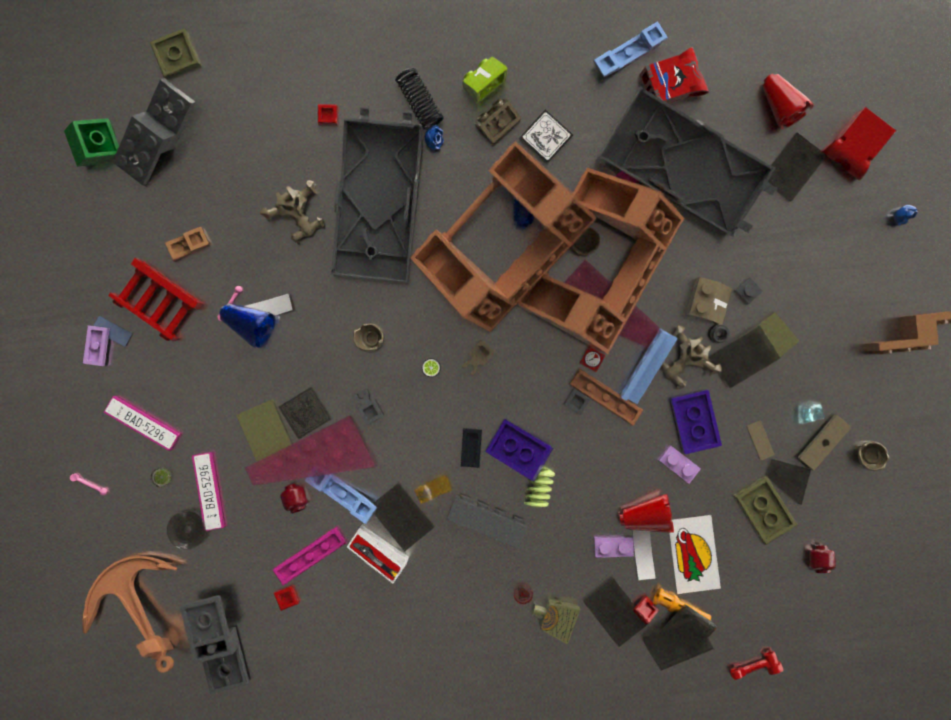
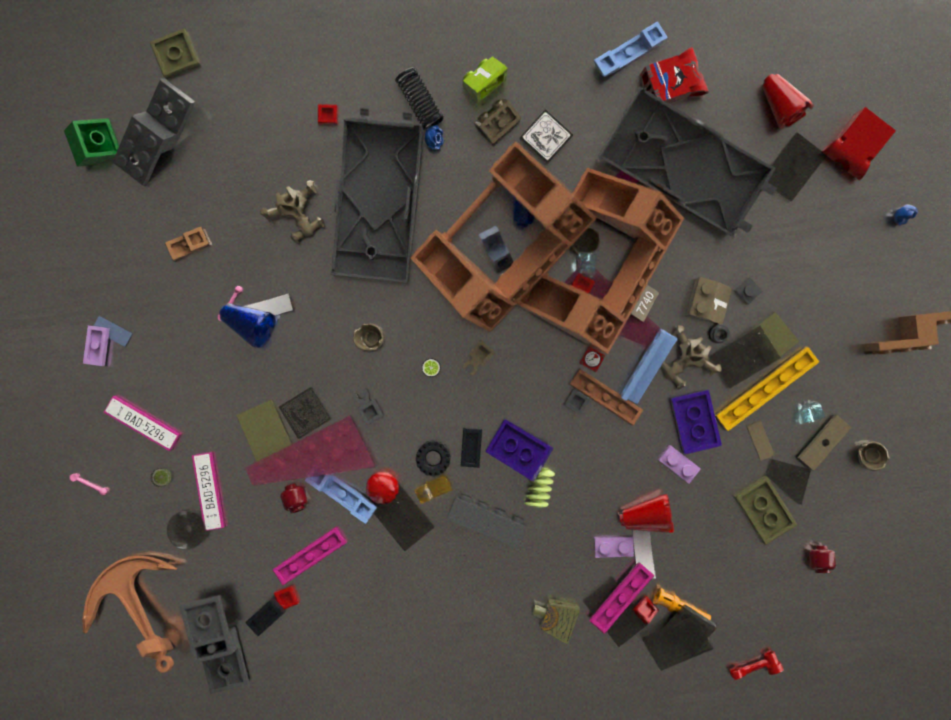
(157, 280): red fence -> none
(265, 616): none -> black tile
(378, 553): wedge -> none
(382, 487): none -> red hair
(424, 466): none -> black tyre
(496, 249): none -> sand blue brick
(523, 594): clear red tile -> none
(583, 283): none -> red tile
(586, 264): none -> clear light blue piece
(621, 597): none -> dark pink tile
(645, 303): none -> dark tan sticker
(694, 555): sticker -> none
(767, 388): none -> yellow plate

